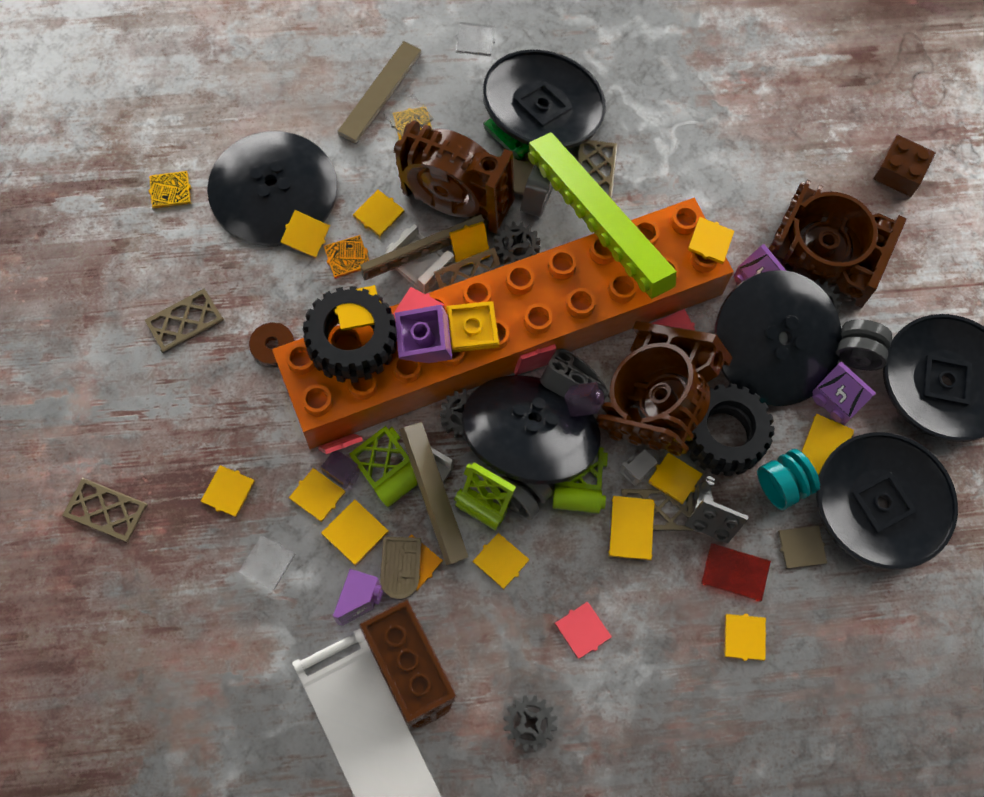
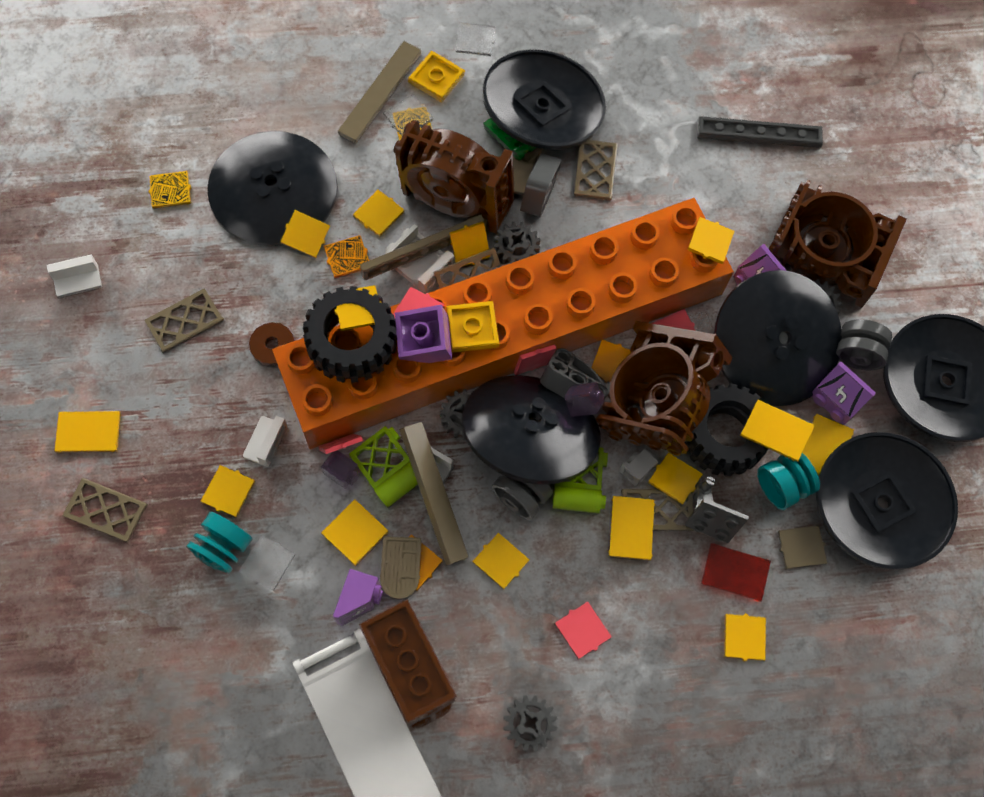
(75, 275): none -> white panel
(87, 431): none -> yellow piece
(220, 541): none -> teal wheel
(265, 440): none -> white panel
(317, 494): yellow piece -> none
(436, 76): none -> yellow tile
(481, 504): lime piece -> none
(602, 216): lime brick -> none
(608, 359): none -> light orange piece
(760, 132): none -> dark grey tile
(777, 430): none -> yellow piece
(904, 165): reddish brown brick -> none

